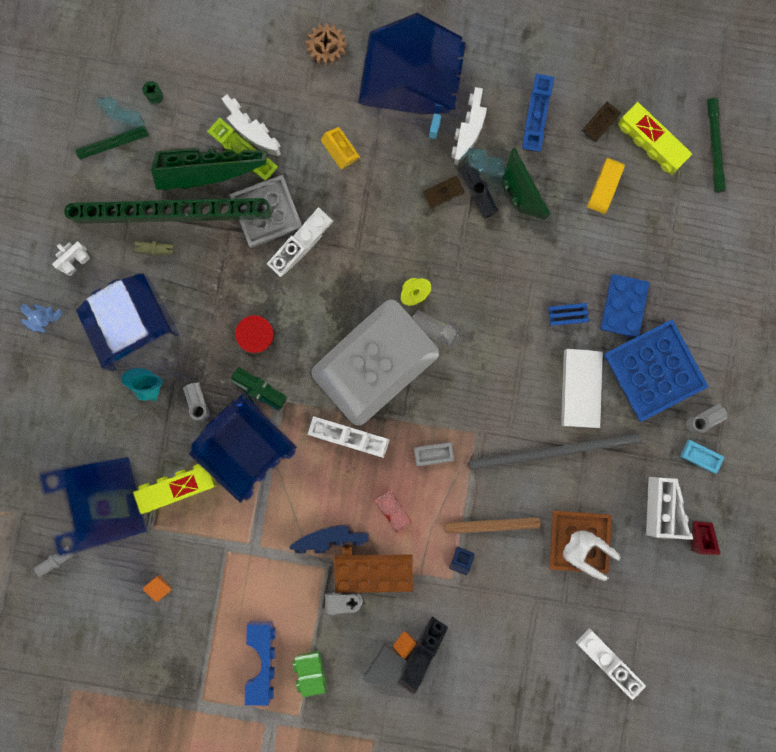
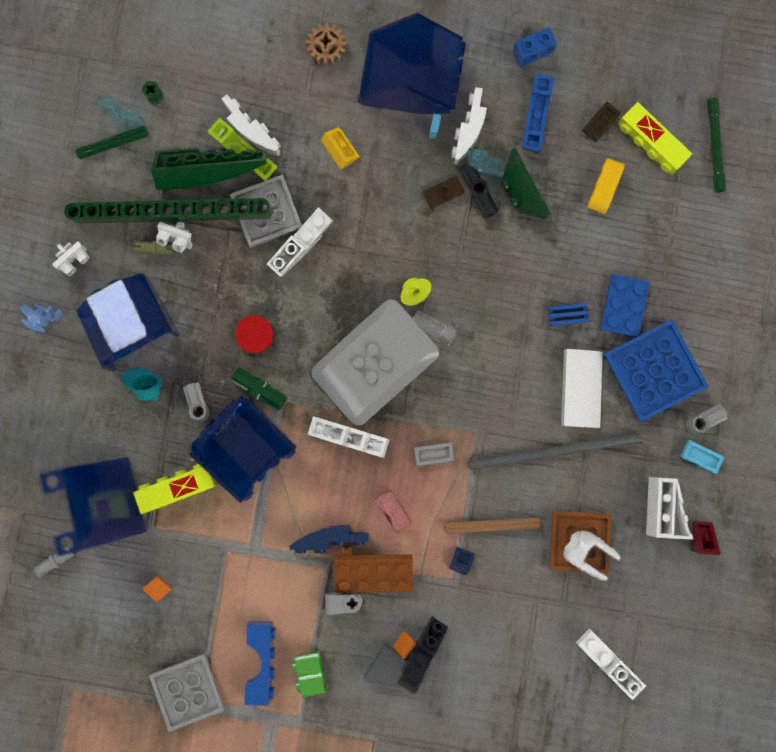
(176, 234): none -> white hips
(187, 692): none -> light grey plate
(534, 47): none -> blue brick

